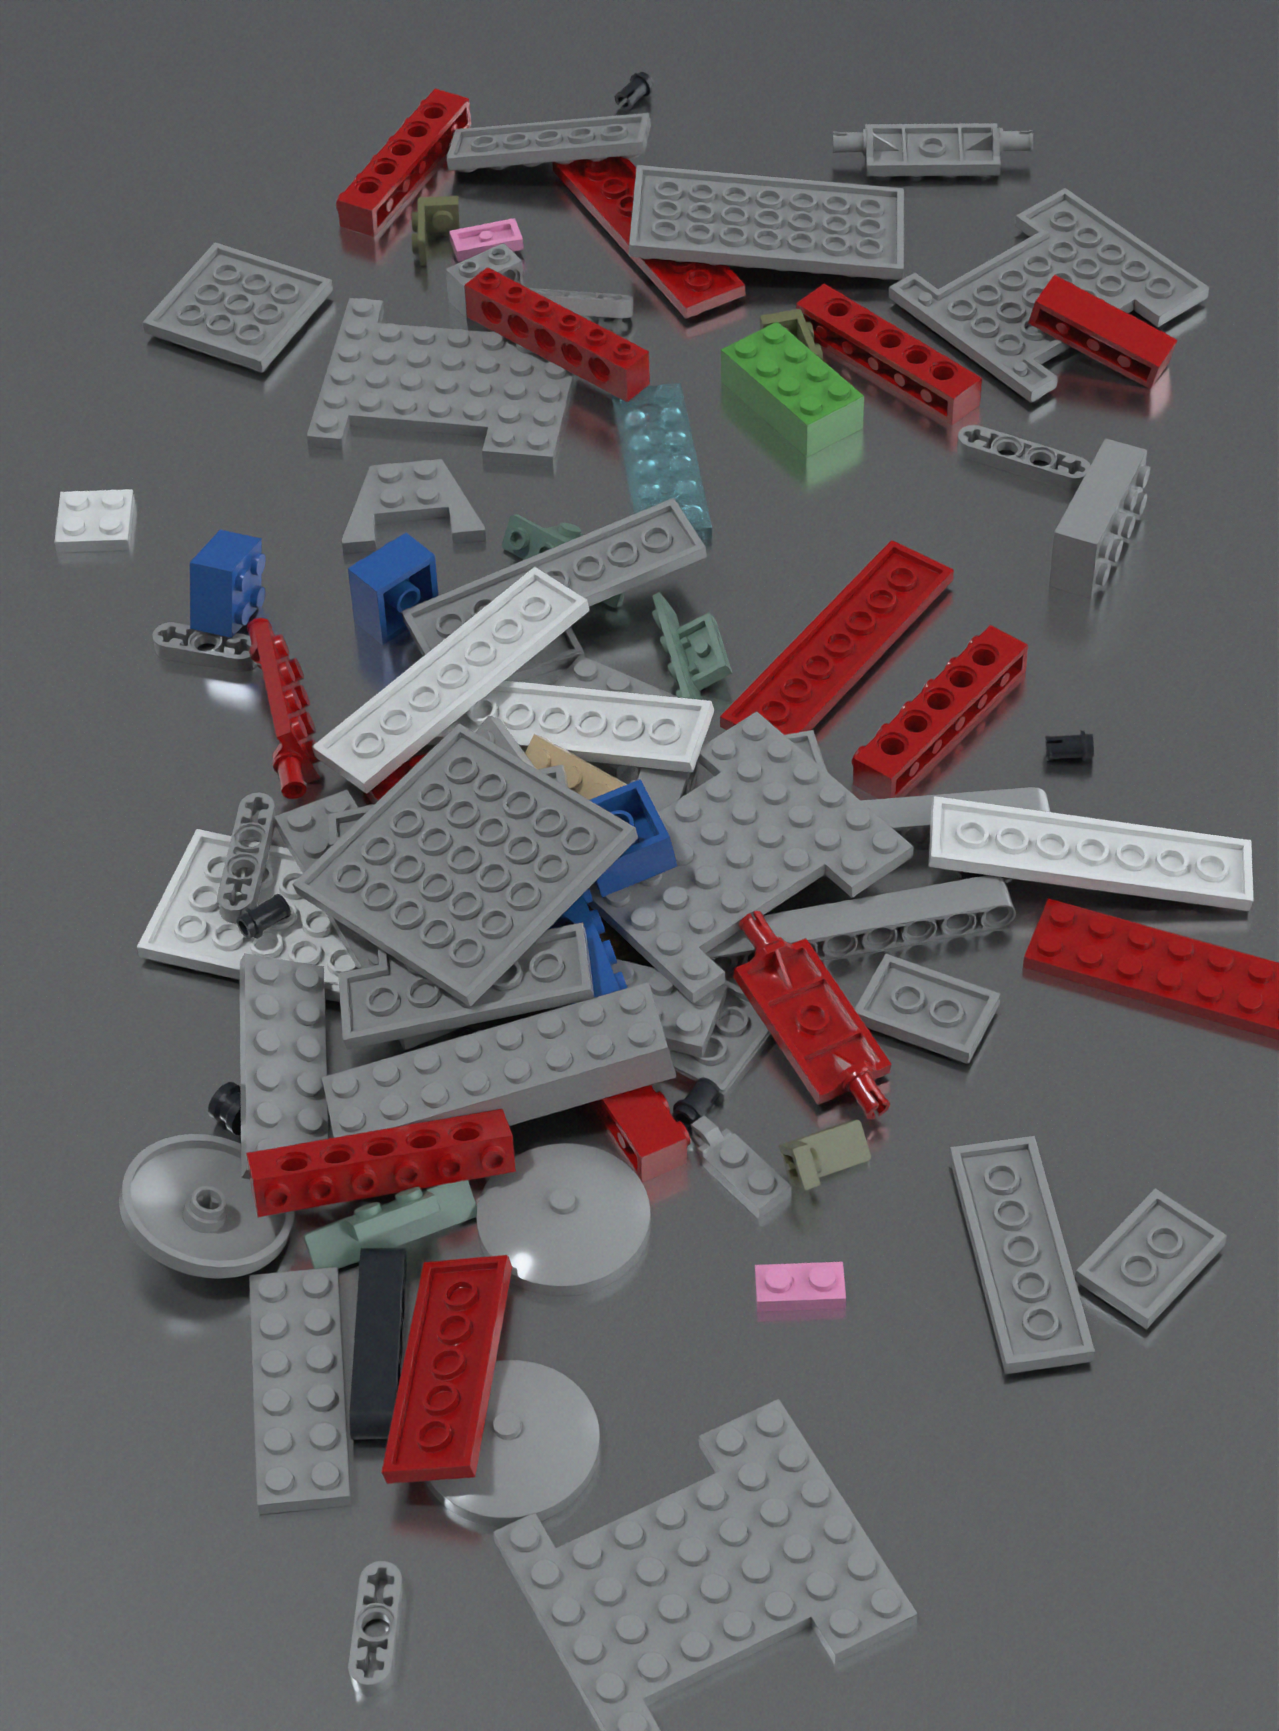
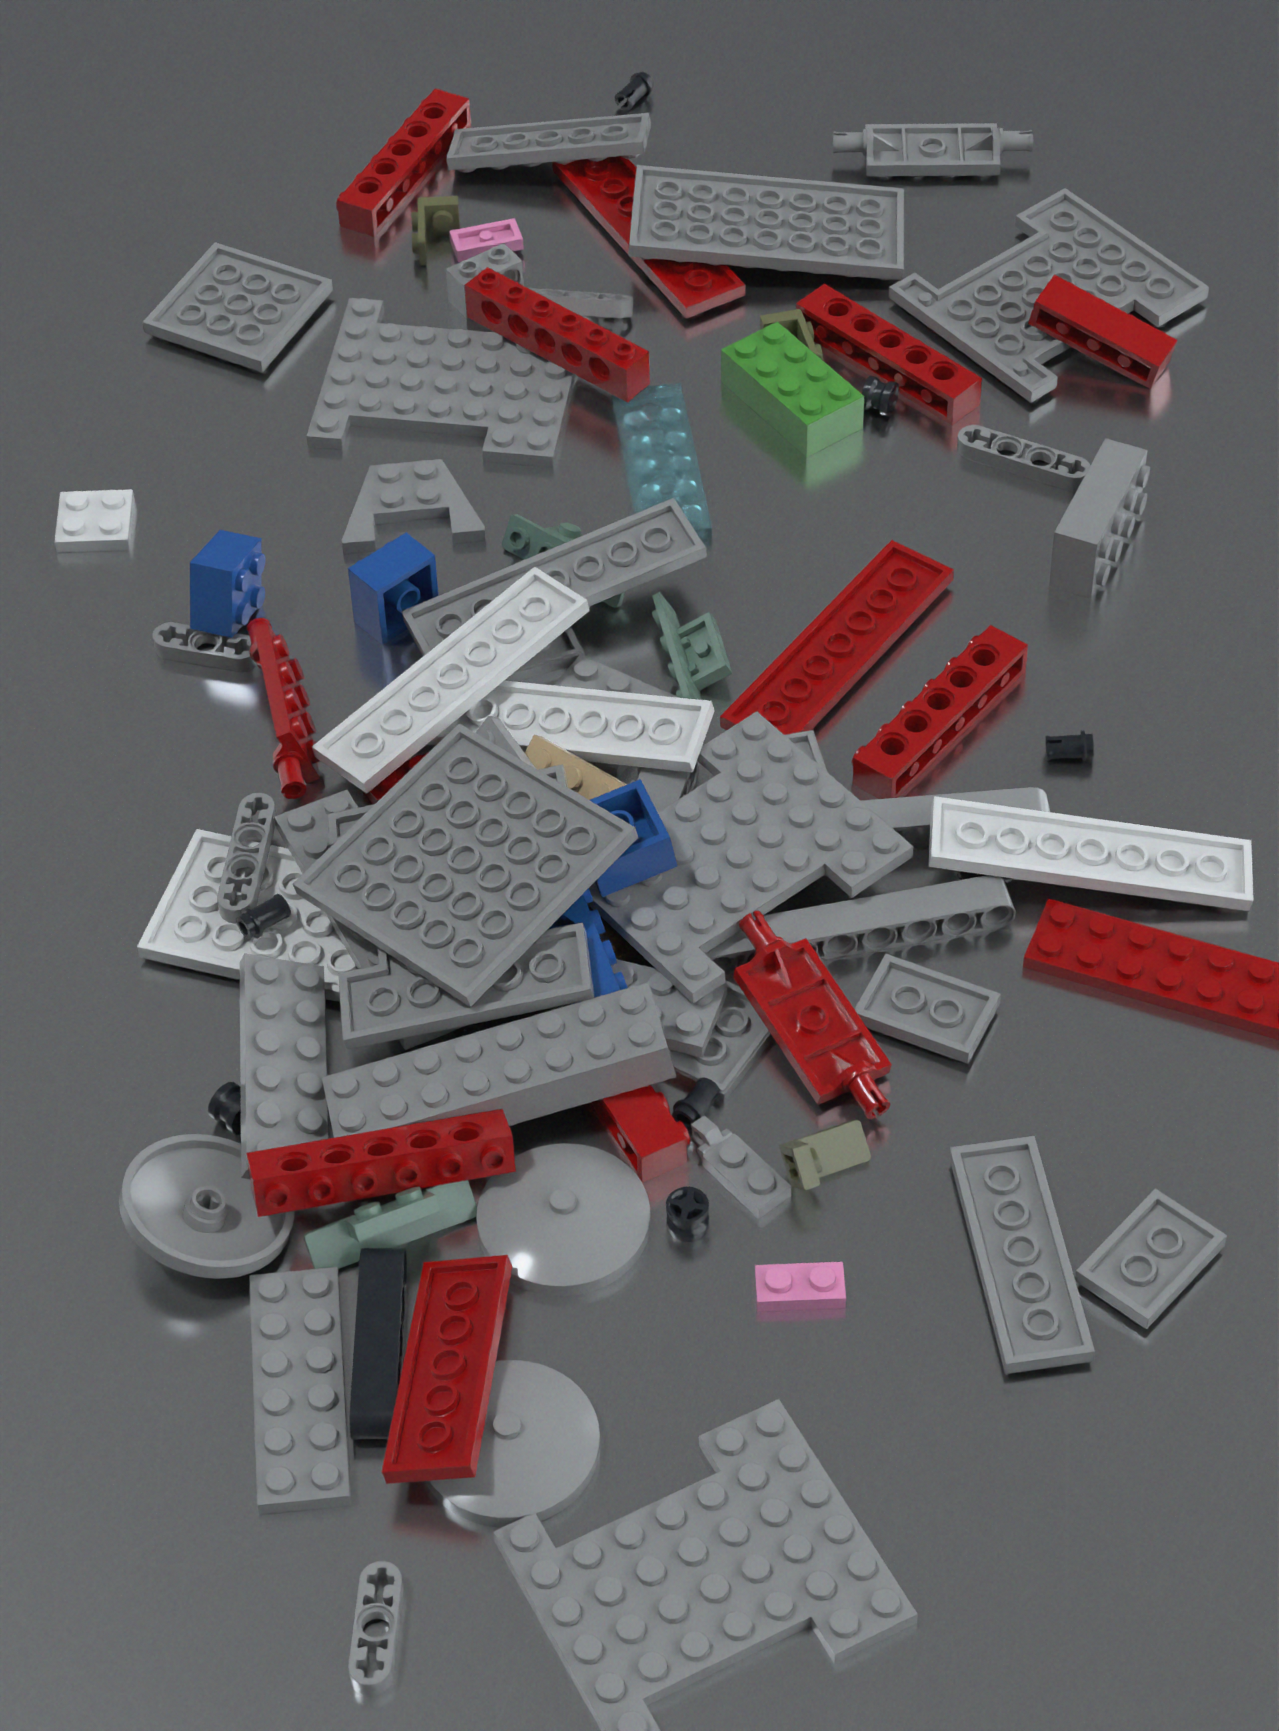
(679, 1206): none -> black wheel
(880, 395): none -> black wheel

